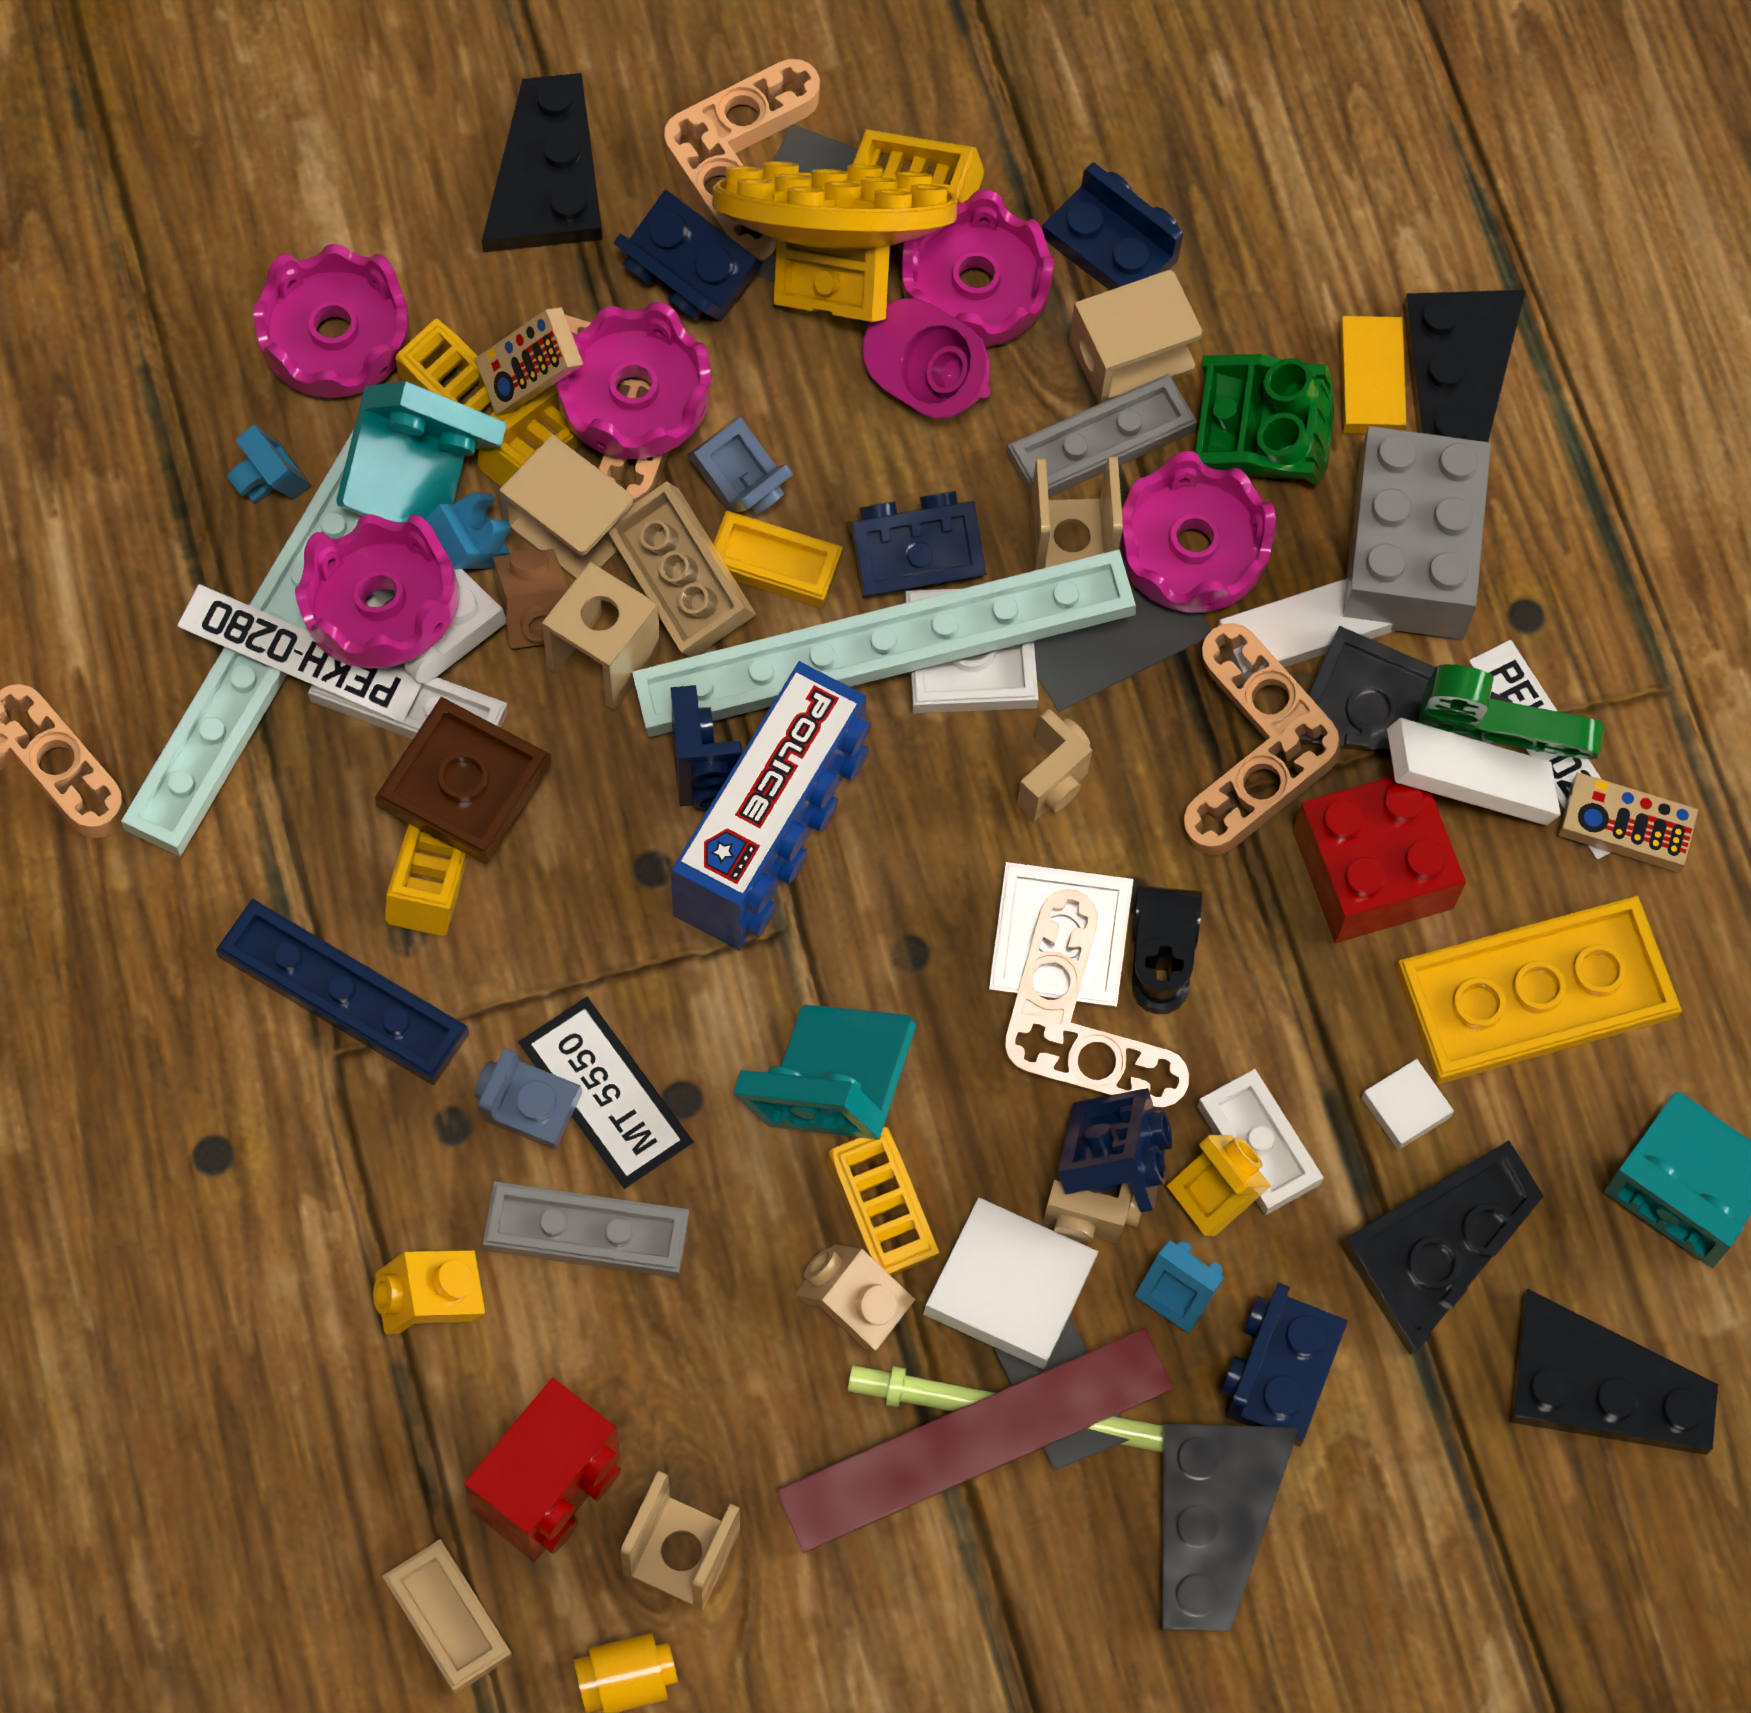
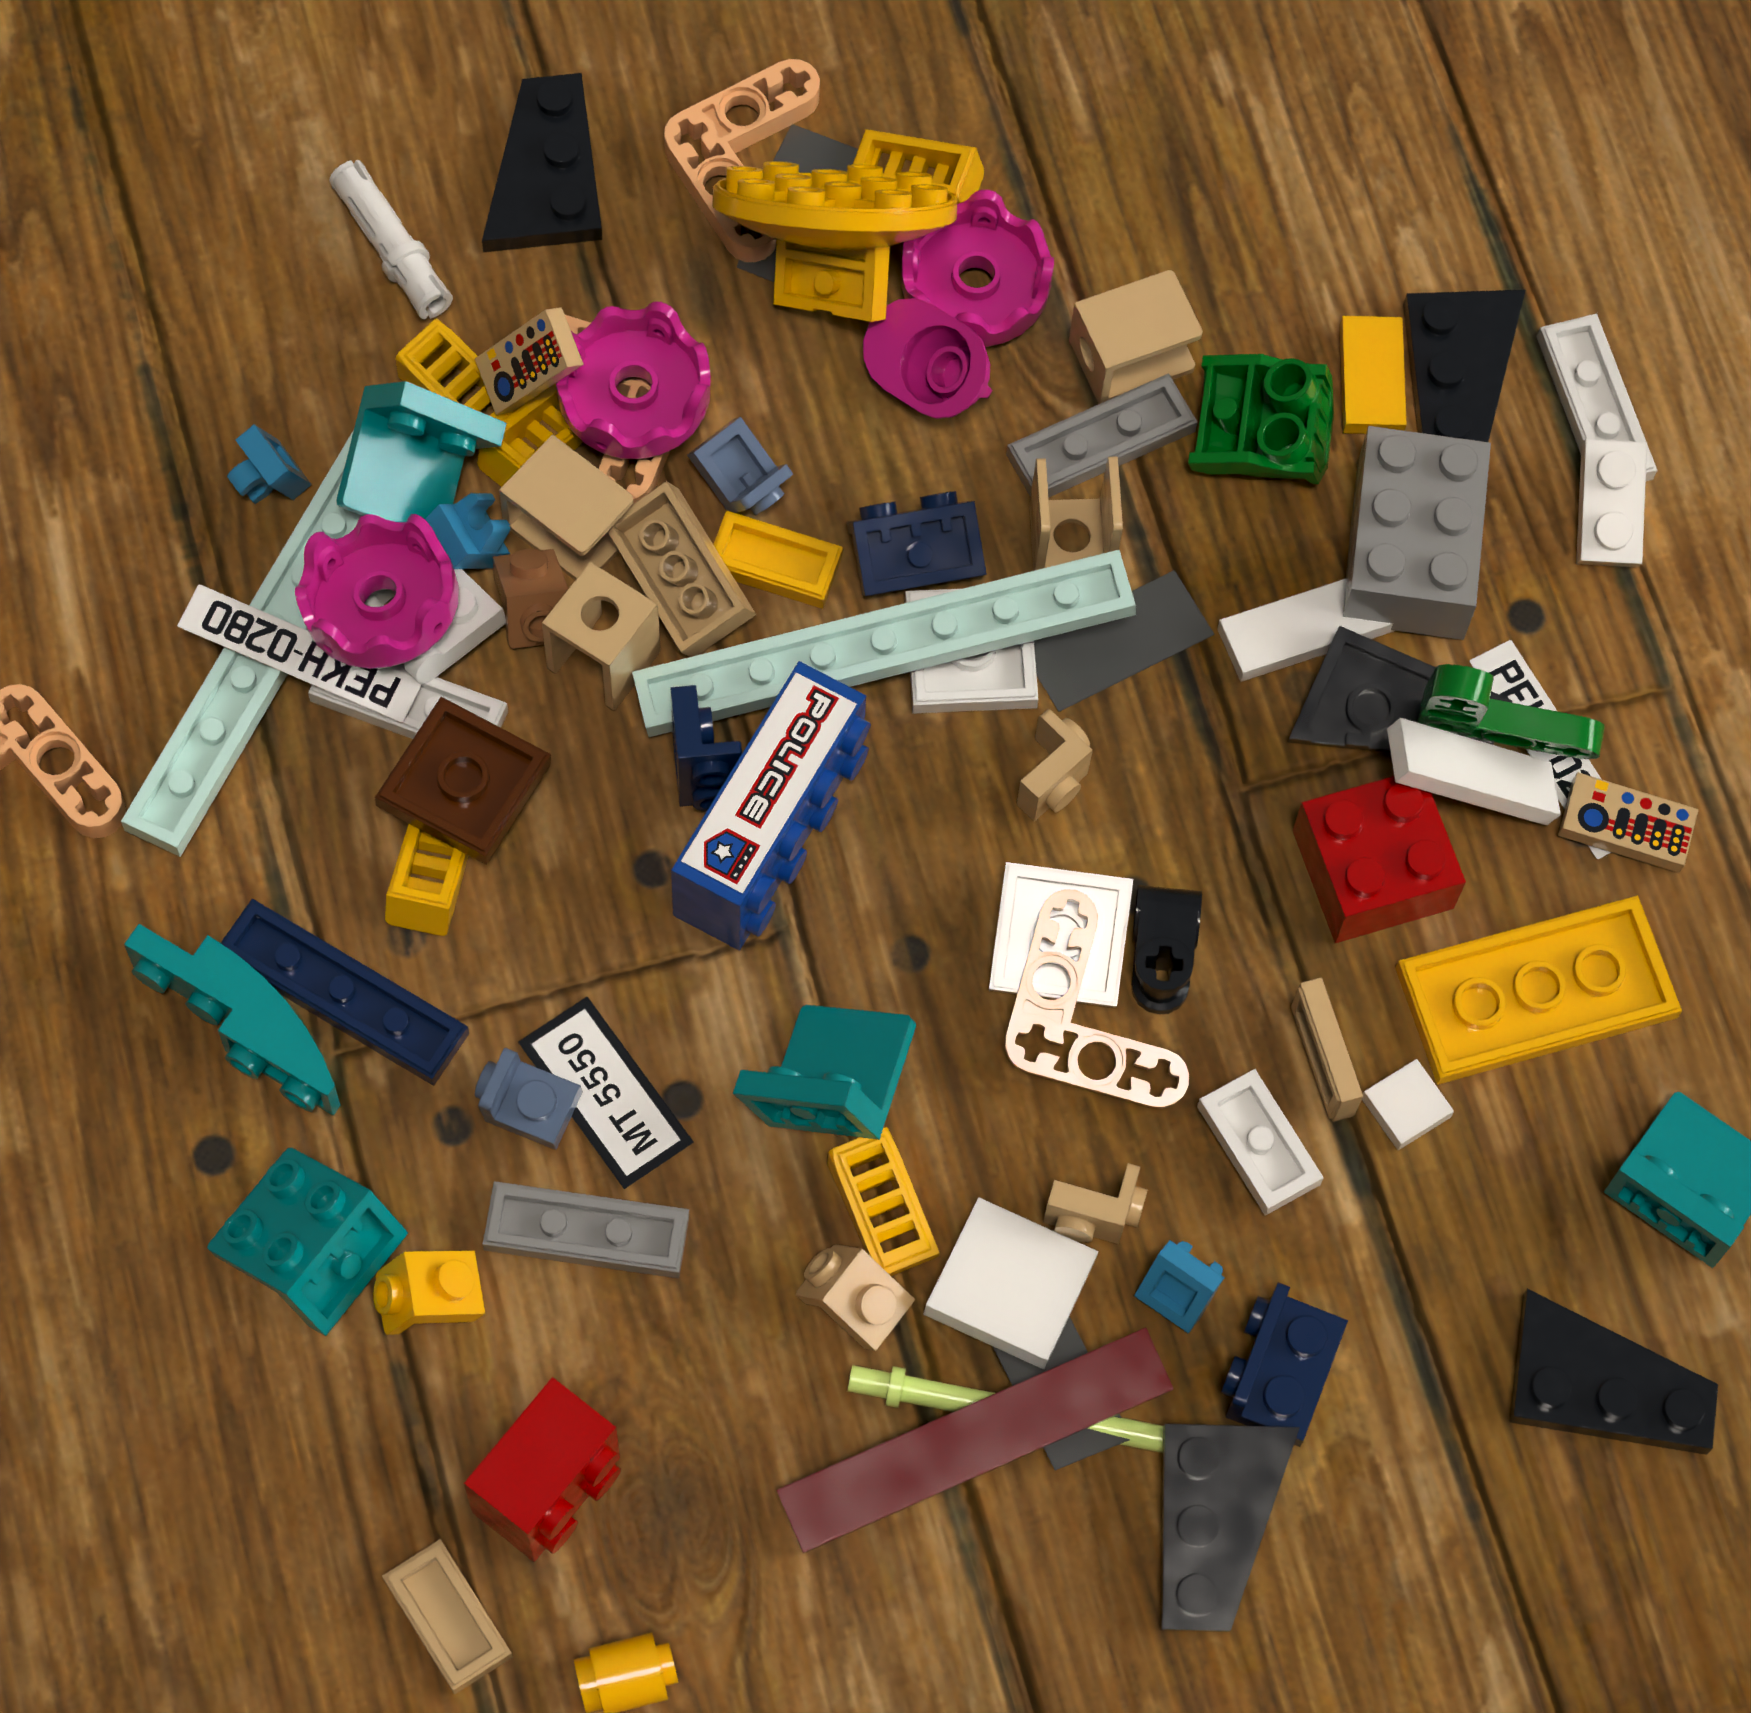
(258, 1023): none -> teal slope
(309, 1237): none -> teal bracket
(322, 287): dark pink plate -> none
(402, 256): none -> white pin
(655, 1523): tan piece -> none
(690, 257): dark blue bracket -> none
(1113, 231): dark blue bracket -> none
(1116, 1143): dark blue bracket -> none
(1197, 497): dark pink plate -> none
(1219, 1183): yellow bracket -> none
(1279, 730): light nougat beam -> none
(1326, 1050): none -> tan tile
(1441, 1239): black wing -> none
(1590, 383): none -> white tile
(1611, 503): none -> white plate

